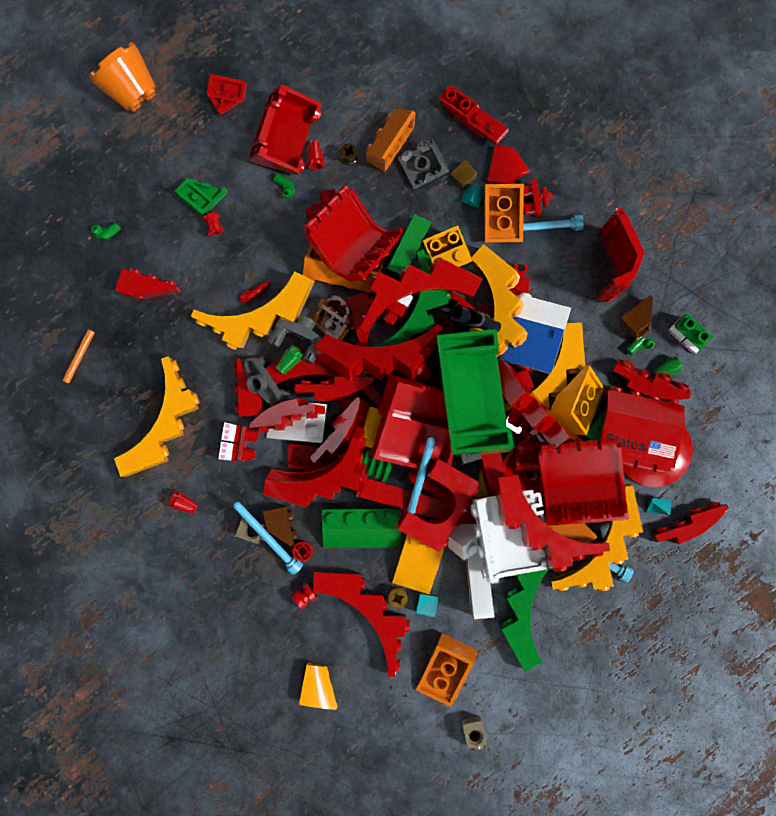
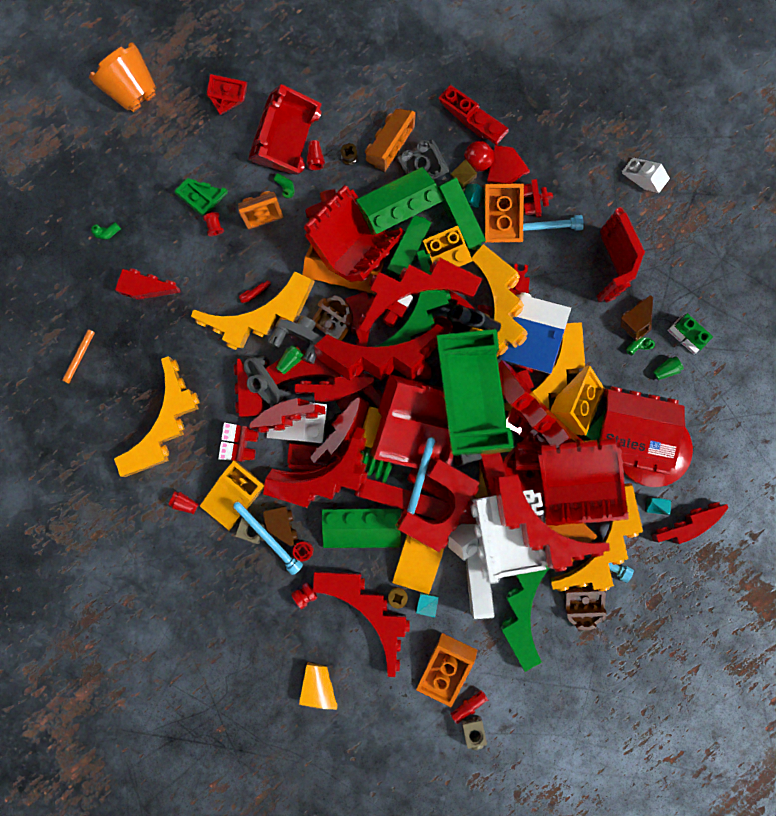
(233, 486): none -> light orange slope
(260, 209): none -> orange slope
(399, 200): none -> green slope
(460, 213): none -> green slope
(469, 706): none -> red pin
(479, 155): none -> red hair
(585, 607): none -> reddish brown slope
(646, 174): none -> white slope
(658, 386): red slope -> none

